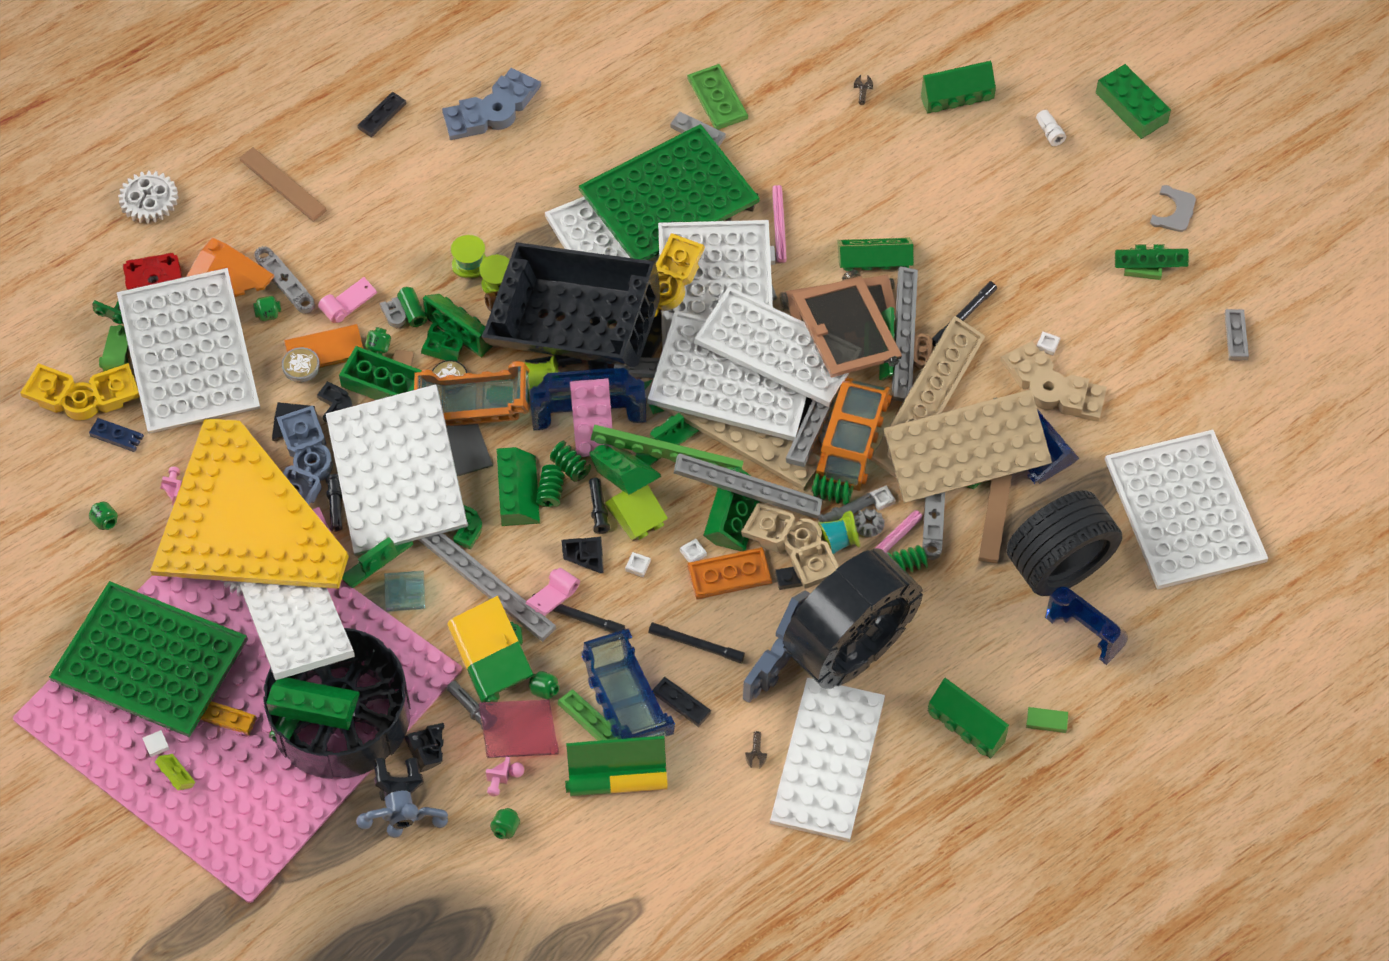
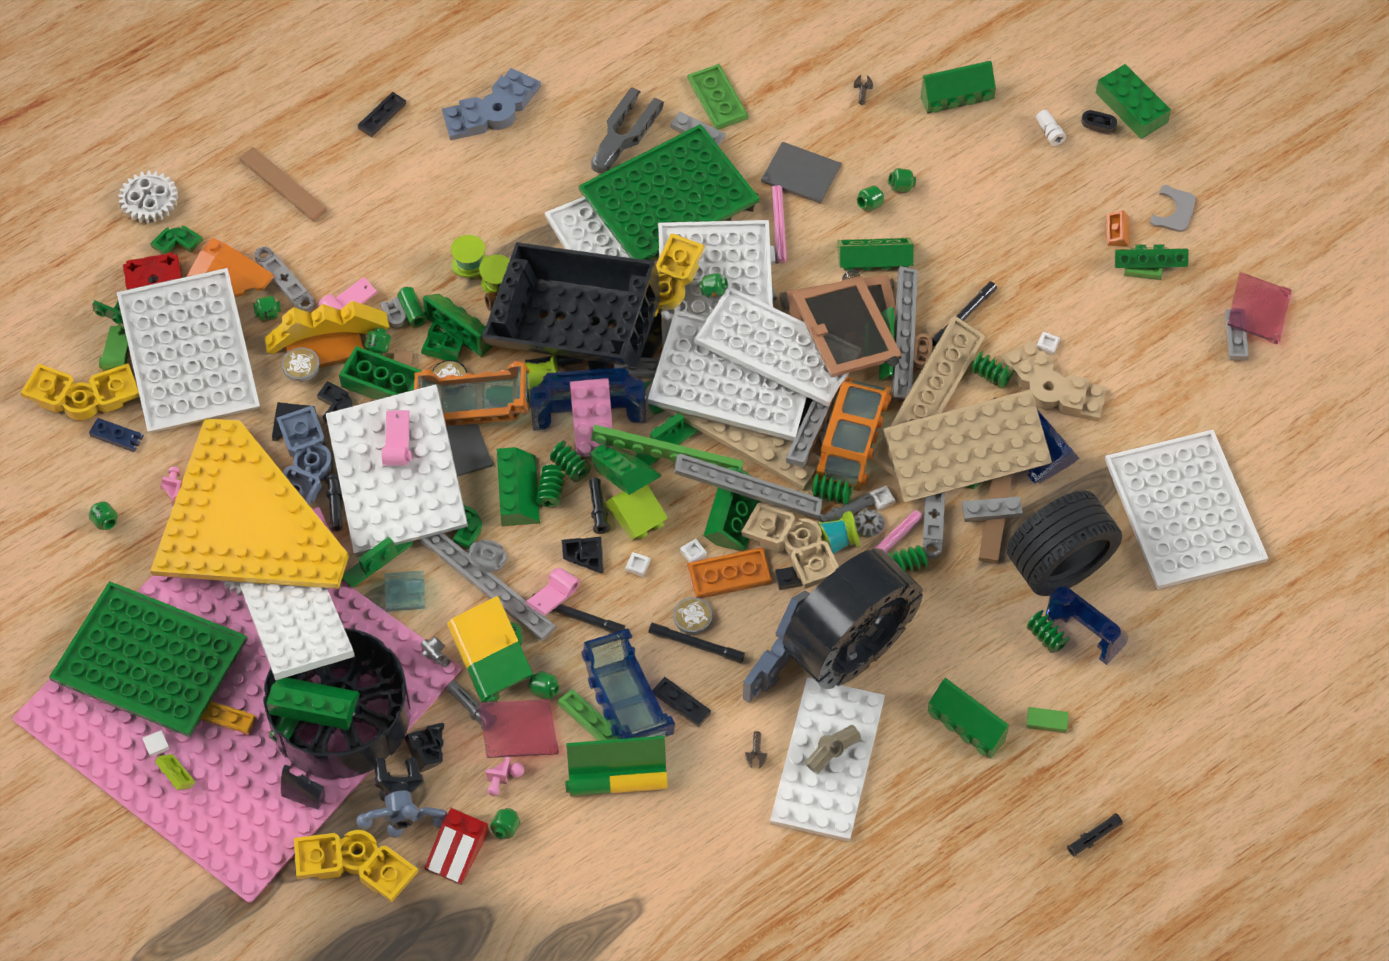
(171, 237): none -> green plate
(301, 789): none -> black slope
(325, 319): none -> yellow arch
(331, 856): none -> yellow plate
(397, 439): none -> bright pink door
(433, 649): none -> flat silver plate
(456, 846): none -> red slope
(487, 555): none -> light grey tile
(613, 143): none -> dark grey piece
(692, 616): none -> tile
(713, 285): none -> green head
(801, 172): none -> dark grey piece
(832, 747): none -> dark tan piece
(870, 198): none -> green head
(901, 180): none -> green head
(991, 370): none -> green piece
(992, 509): none -> light grey plate
(1045, 632): none -> green piece
(1088, 839): none -> black pin
(1099, 121): none -> black plate
(1118, 229): none -> orange slope
(1259, 308): none -> clear pink piece

